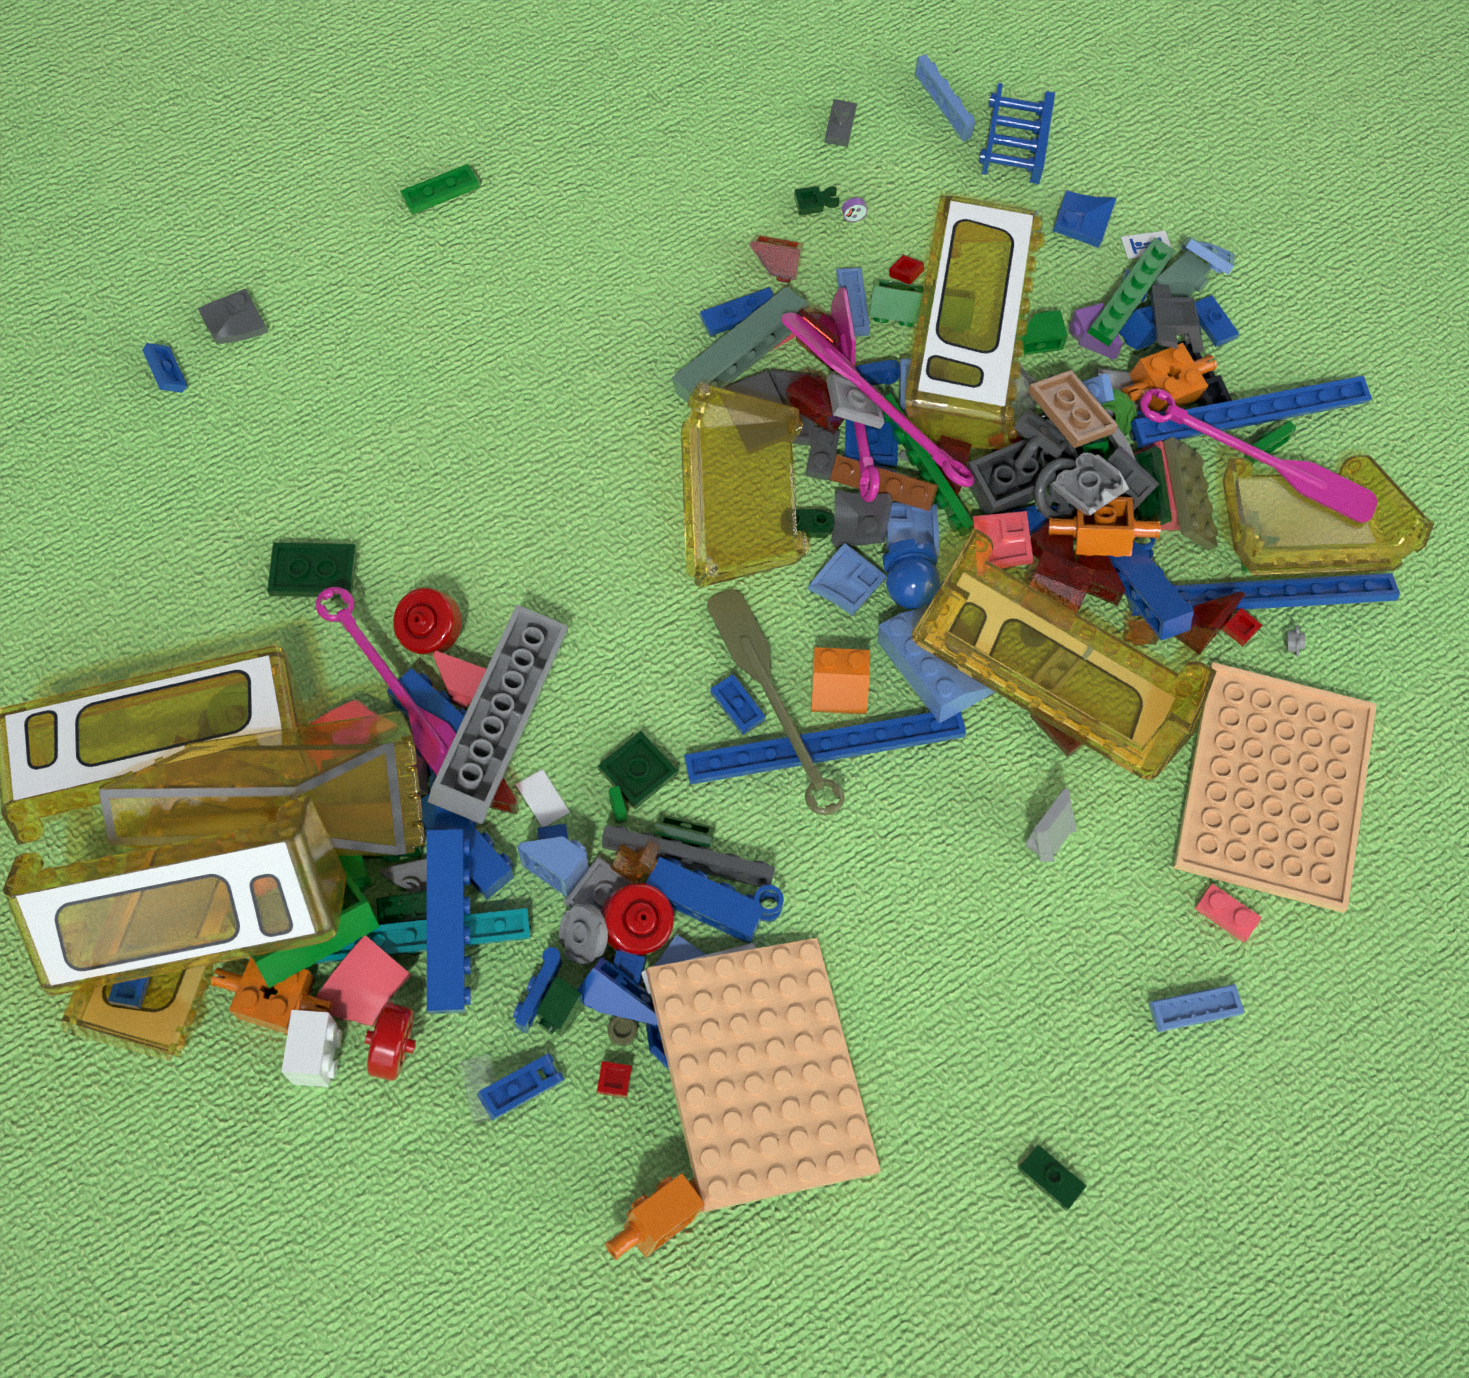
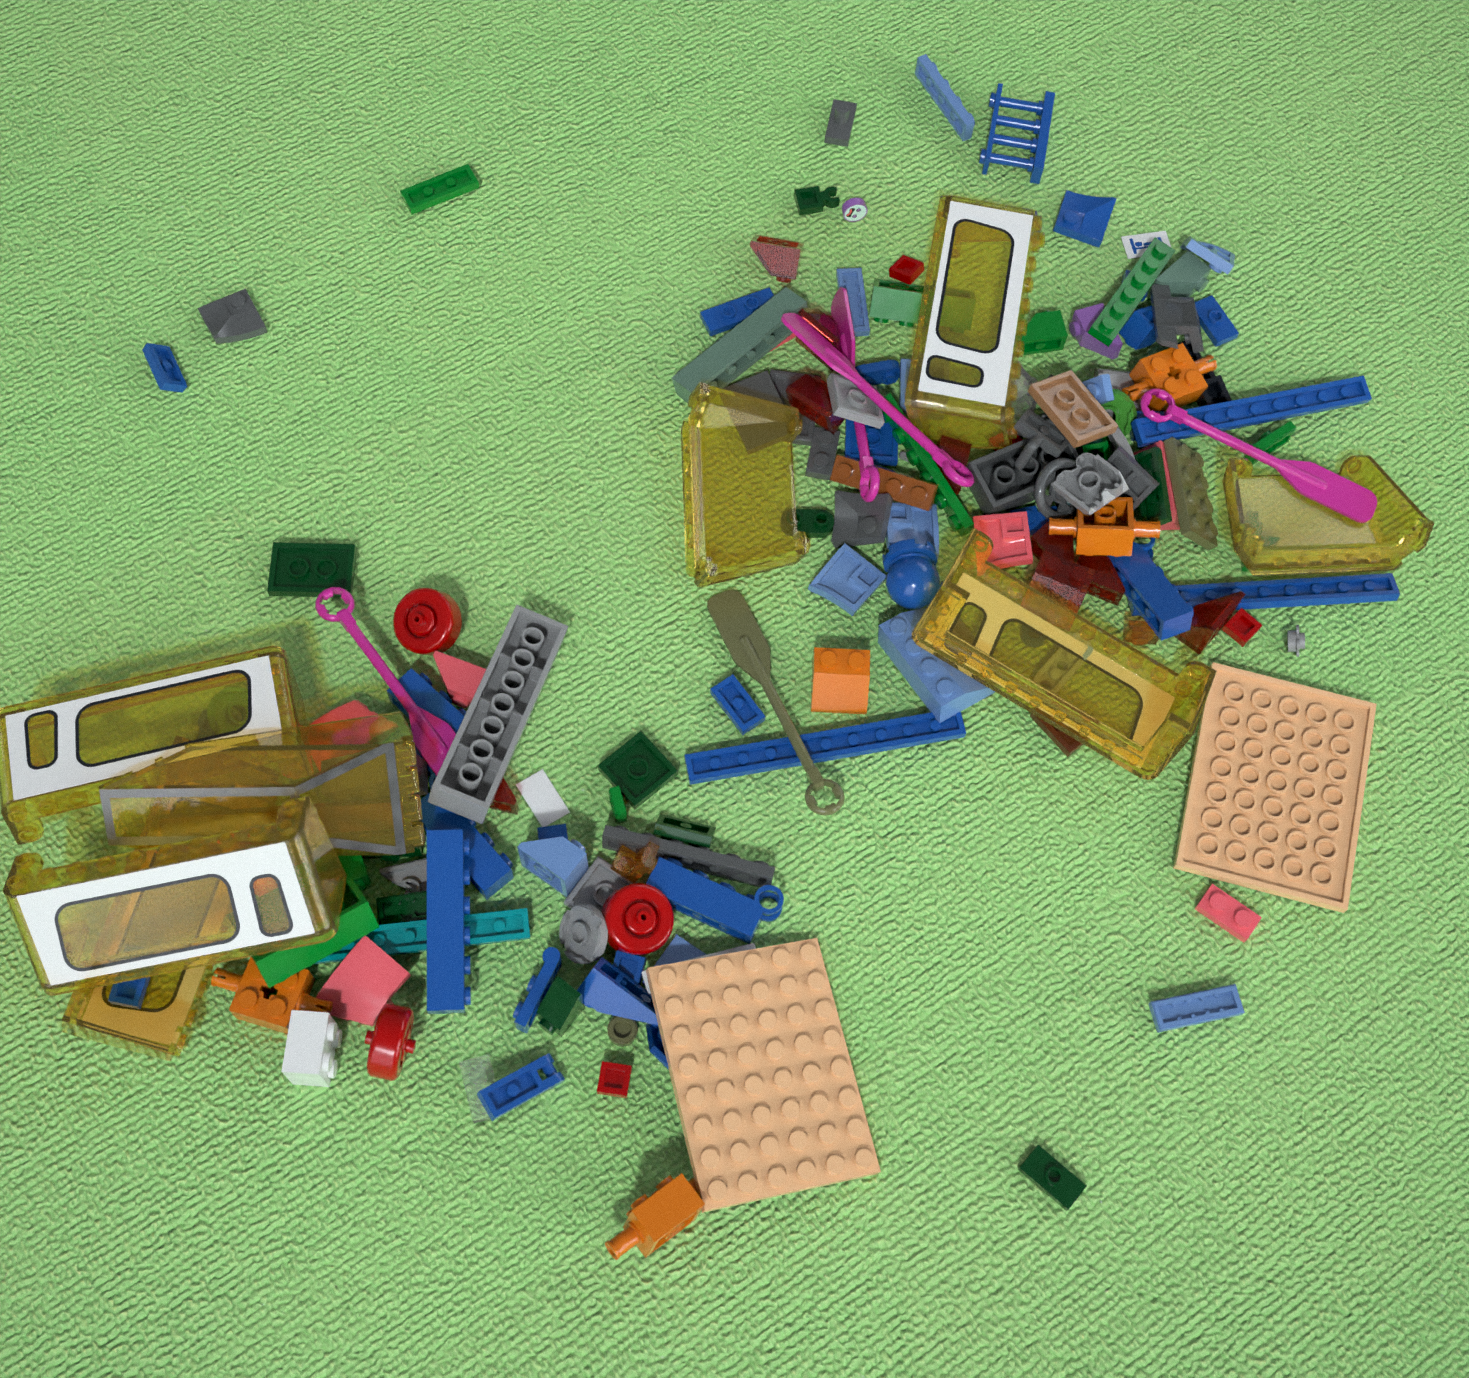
(1053, 828): light grey slope -> none

